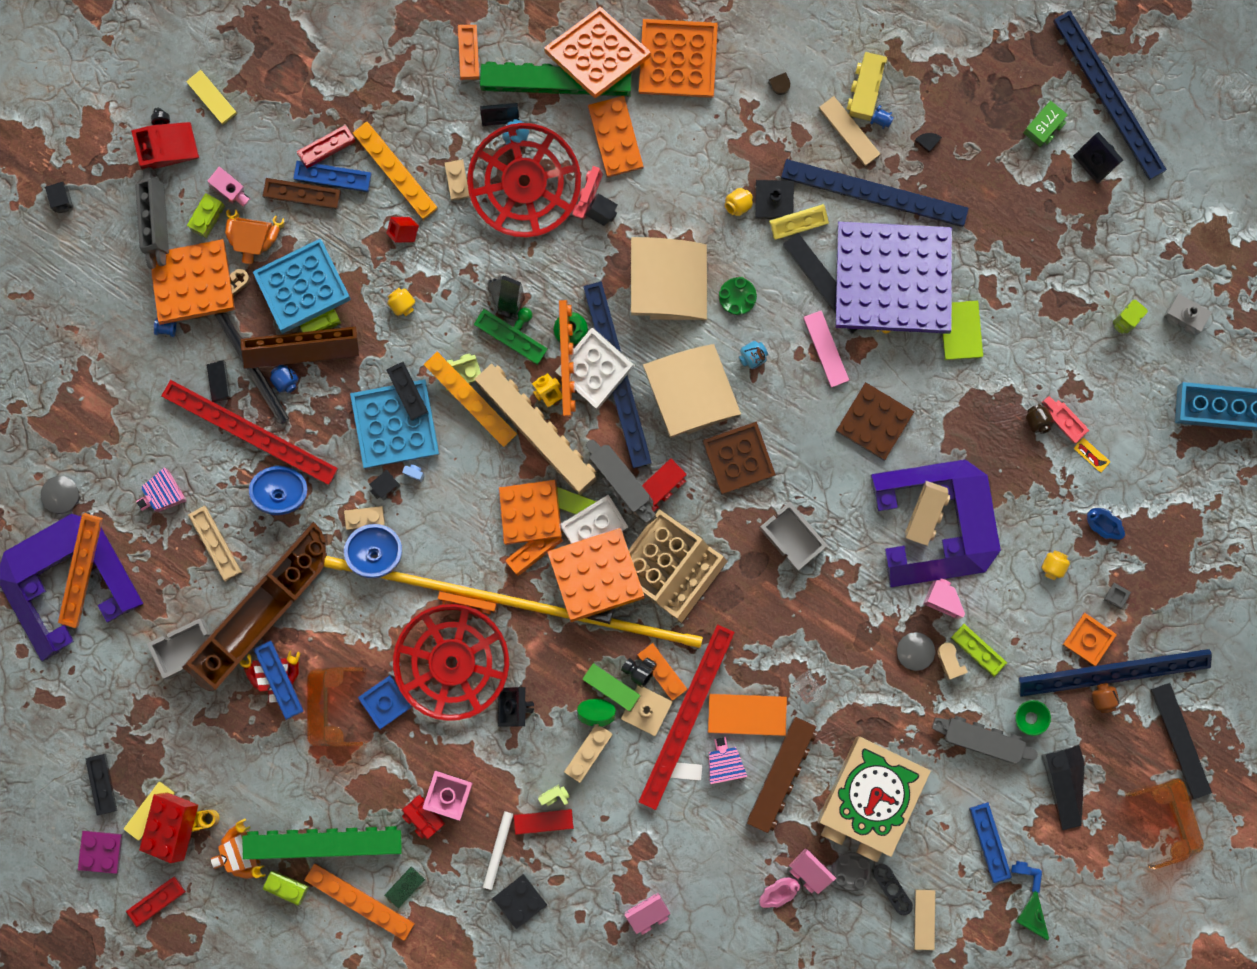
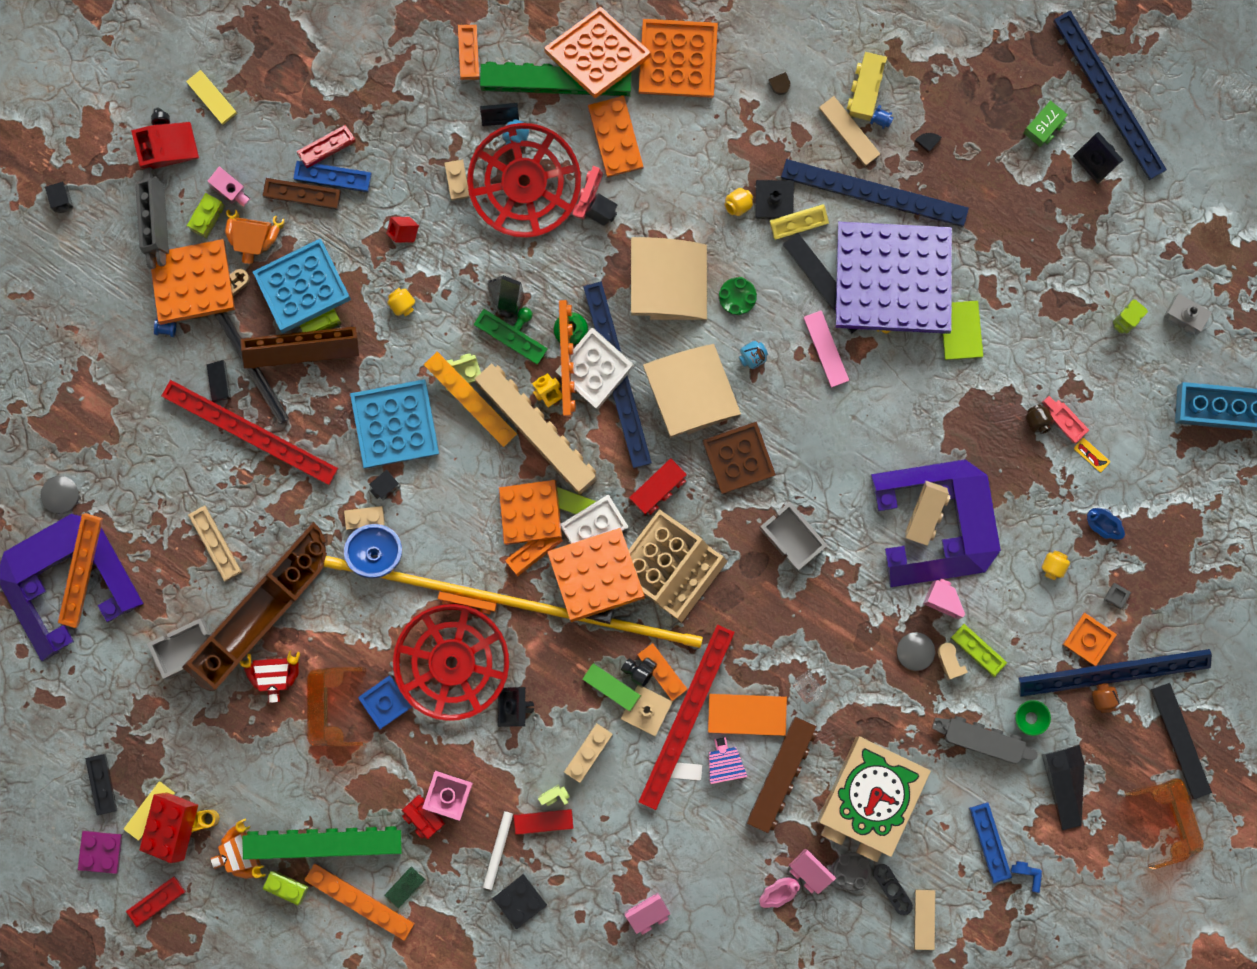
(161, 492): torso -> none
(276, 483): blue dish -> none
(278, 680): blue tile -> none
(284, 378): blue head -> none
(395, 170): light orange plate -> none
(407, 391): black tile -> none
(413, 472): light blue plate -> none
(596, 712): green tile -> none
(622, 480): dark grey hinge -> none
(875, 421): reddish brown plate -> none
(1032, 917): green tile -> none

